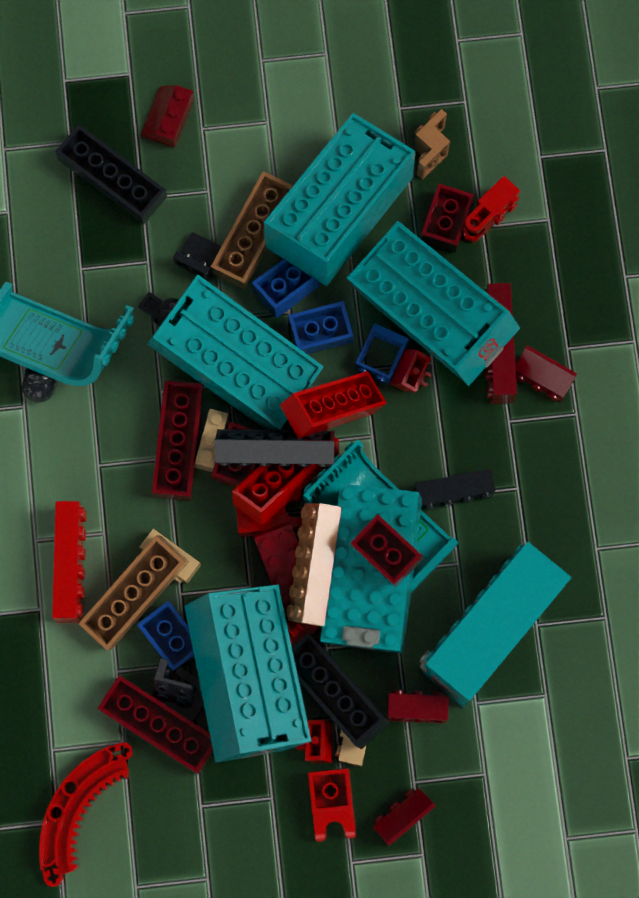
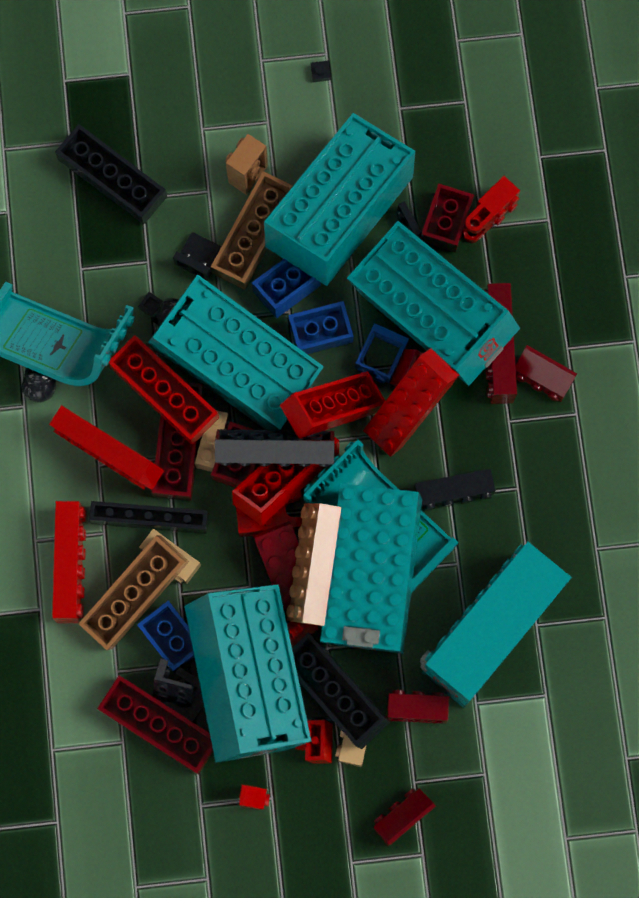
(59, 833): red gear -> none
(106, 449): none -> red brick
(149, 517): none -> black brick
(163, 389): none -> red brick
(168, 115): dark red slope -> none
(246, 163): none -> medium nougat brick
(254, 797): none -> red slope
(320, 71): none -> black plate
(332, 808): red brick -> none
(386, 550): dark red brick -> none
(404, 214): none -> black plate
(411, 402): none -> red brick
(431, 143): medium nougat bracket -> none

